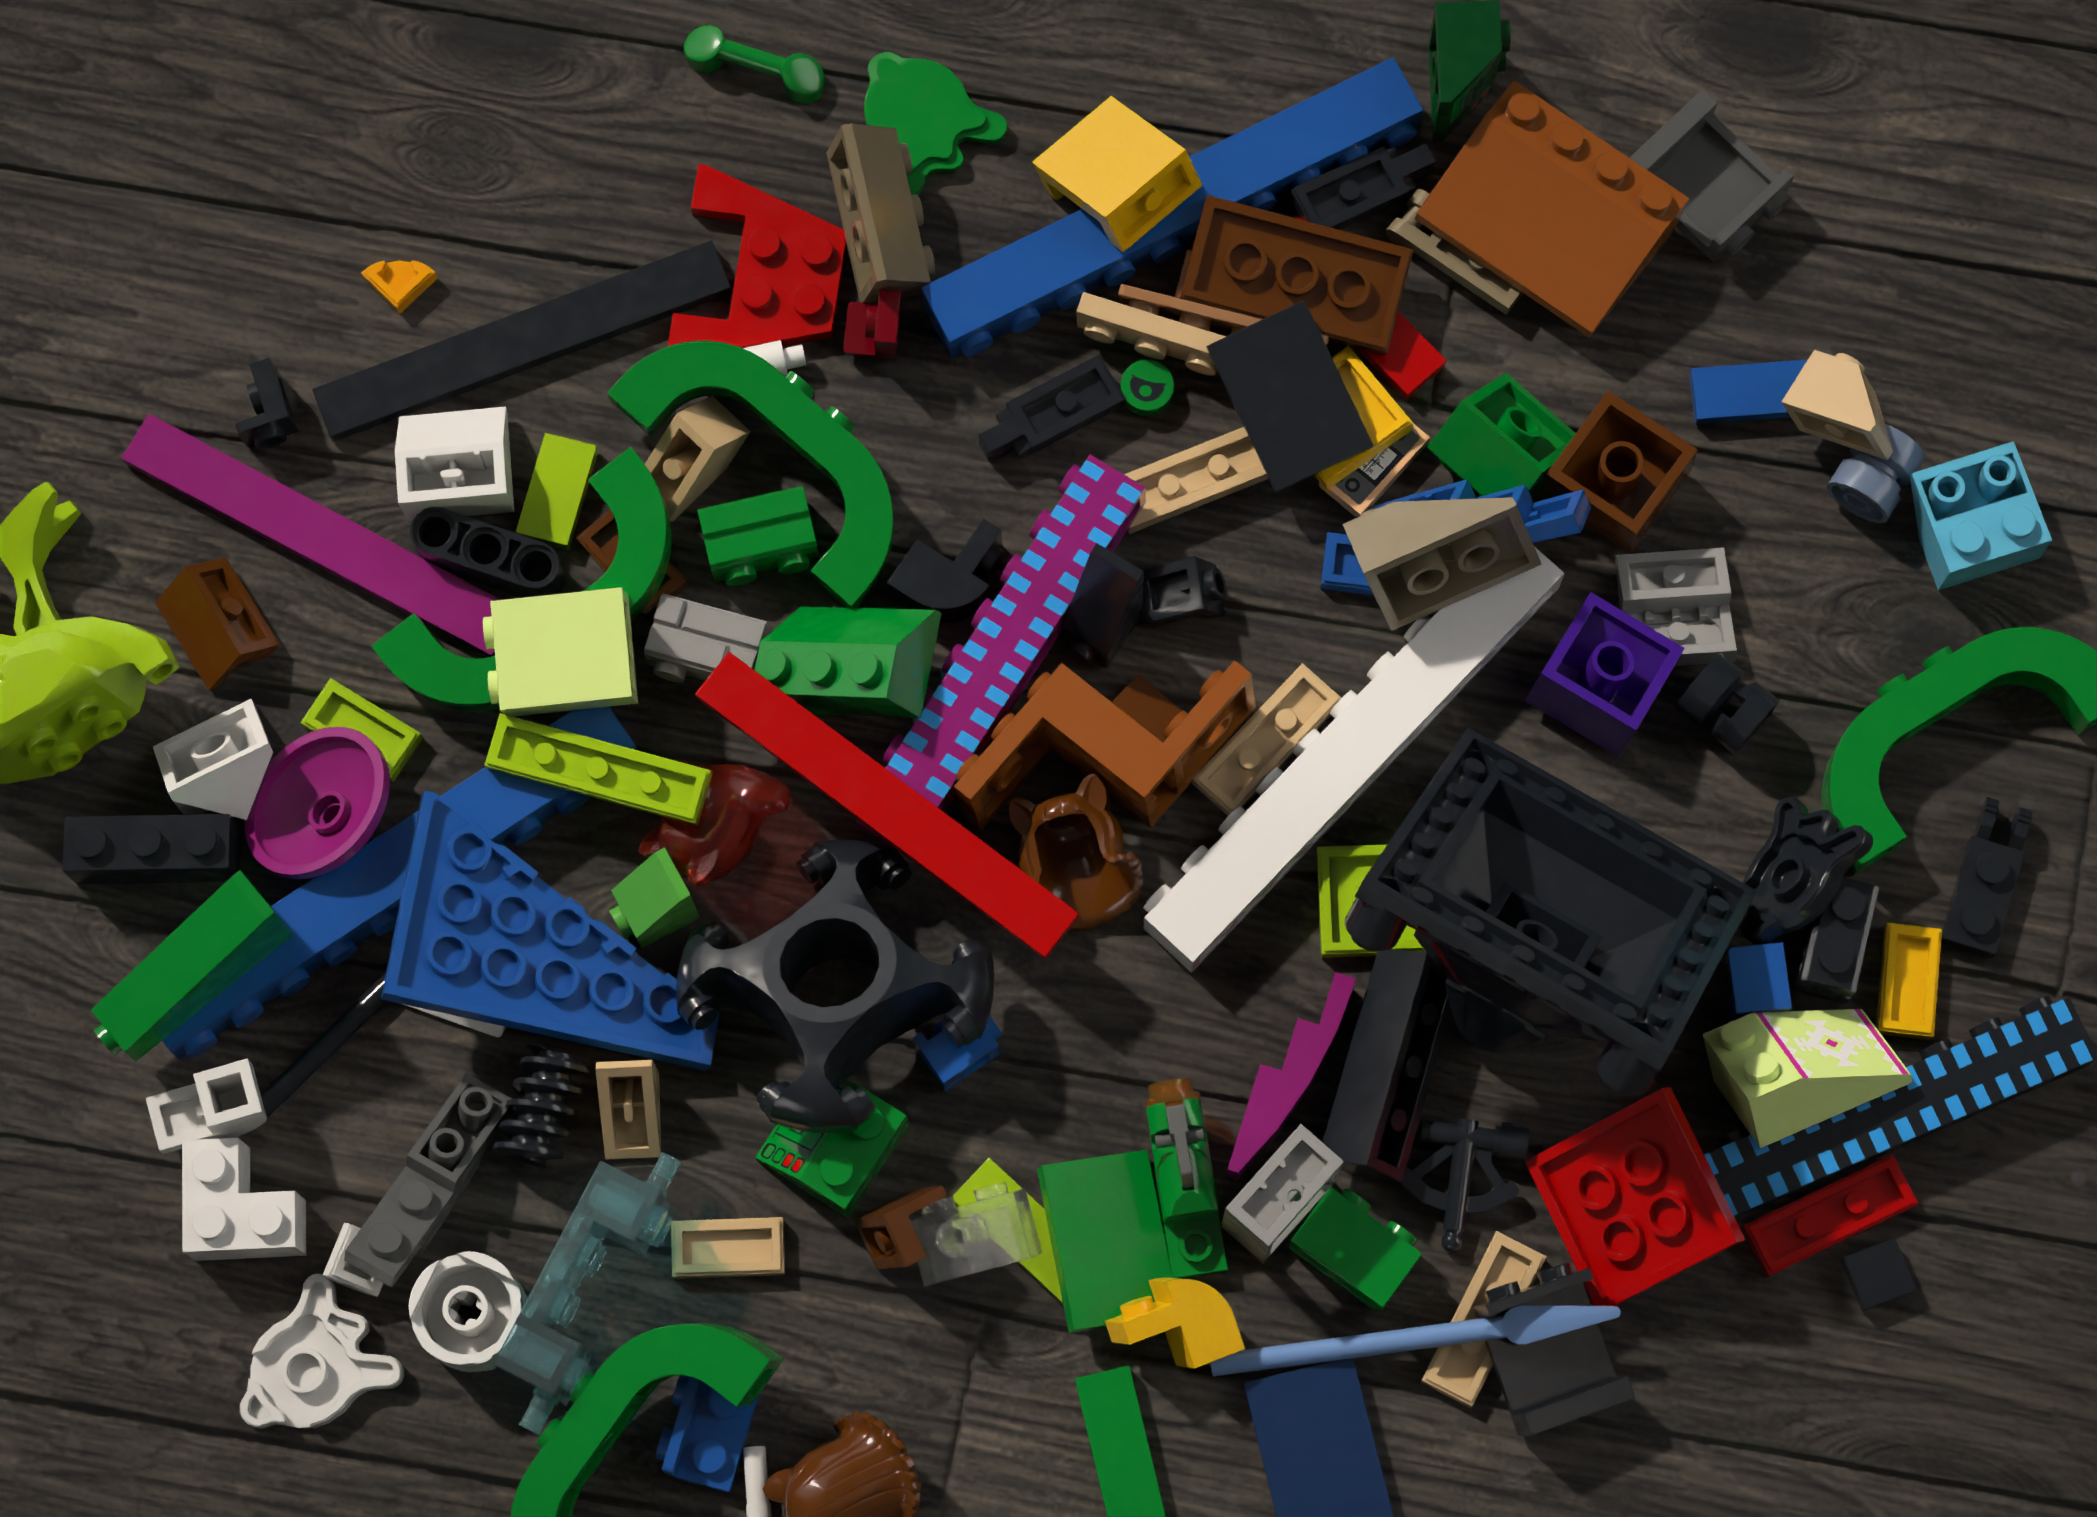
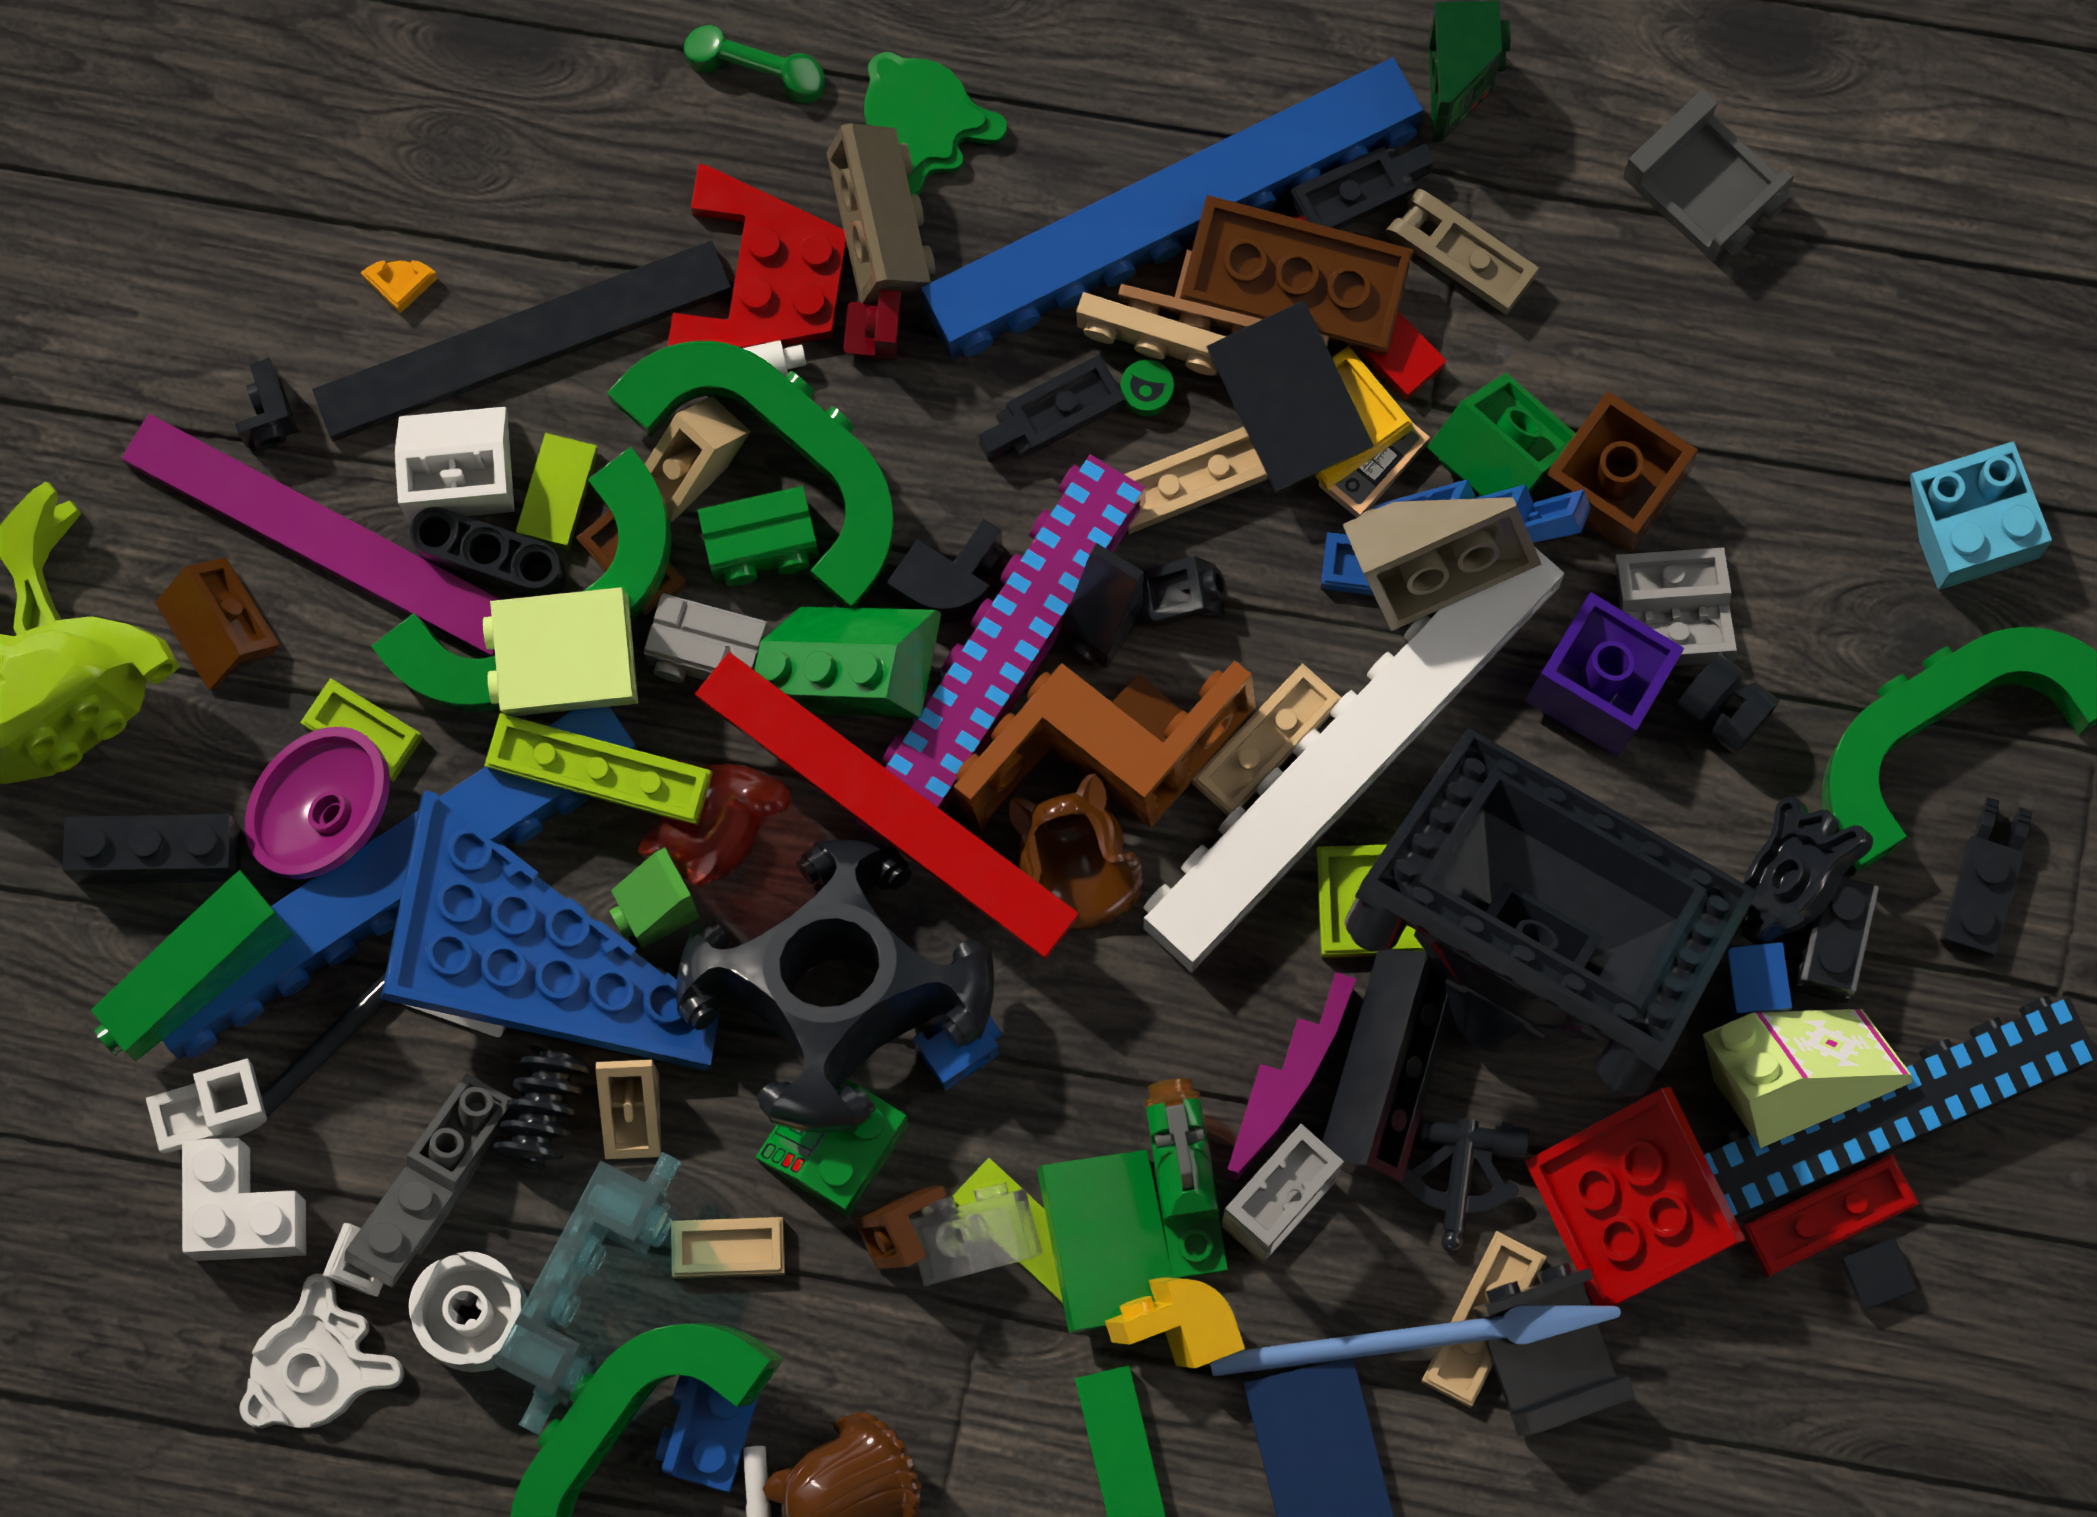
(217, 763): white slope -> none
(1119, 172): yellow panel -> none
(1356, 1248): green brick -> none
(1552, 209): dark orange slope -> none
(1742, 391): blue tile -> none
(1838, 404): tan slope -> none
(1872, 484): sand blue wheel -> none
(1908, 981): yellow tile -> none

